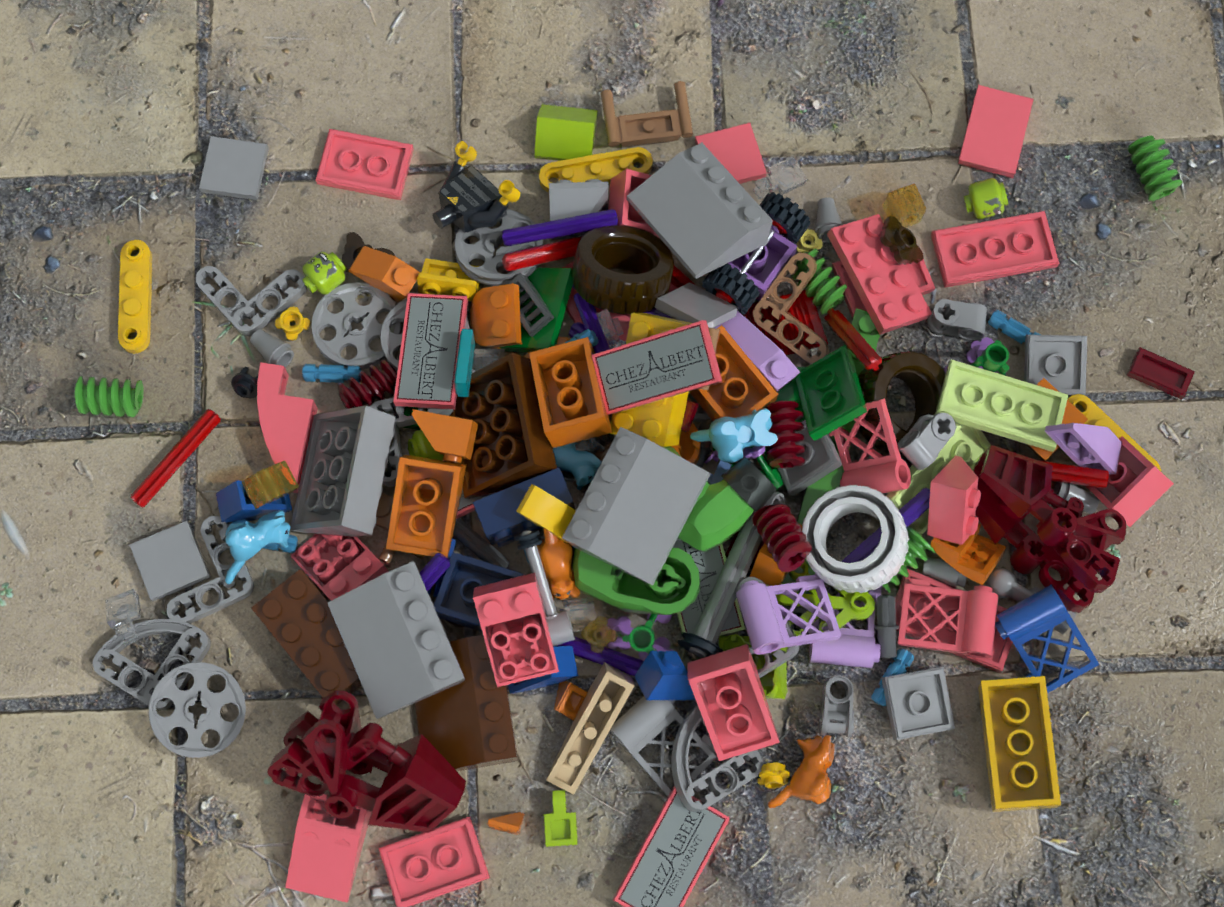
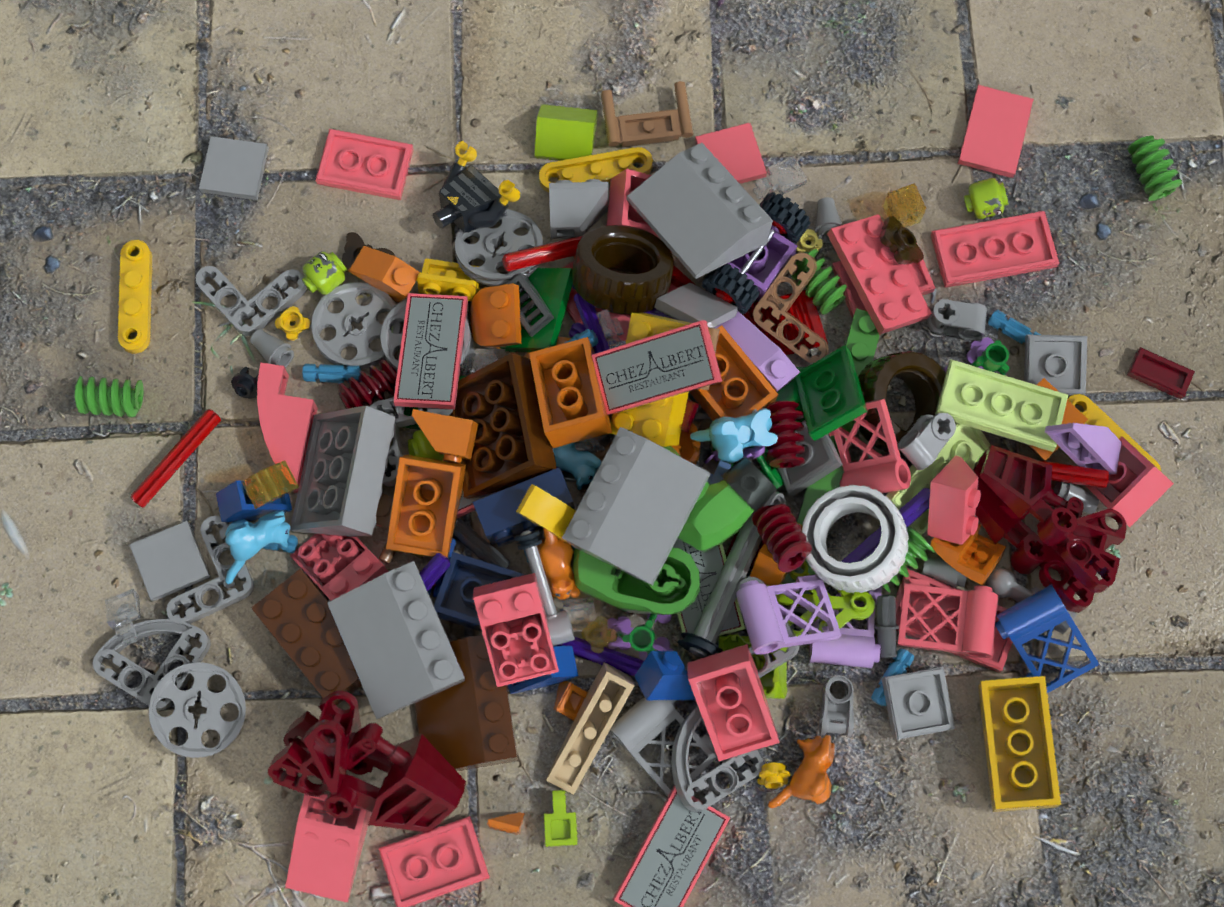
(464, 362): teal tile -> none
(559, 227): dark purple axle -> none
(853, 340): red axle -> none

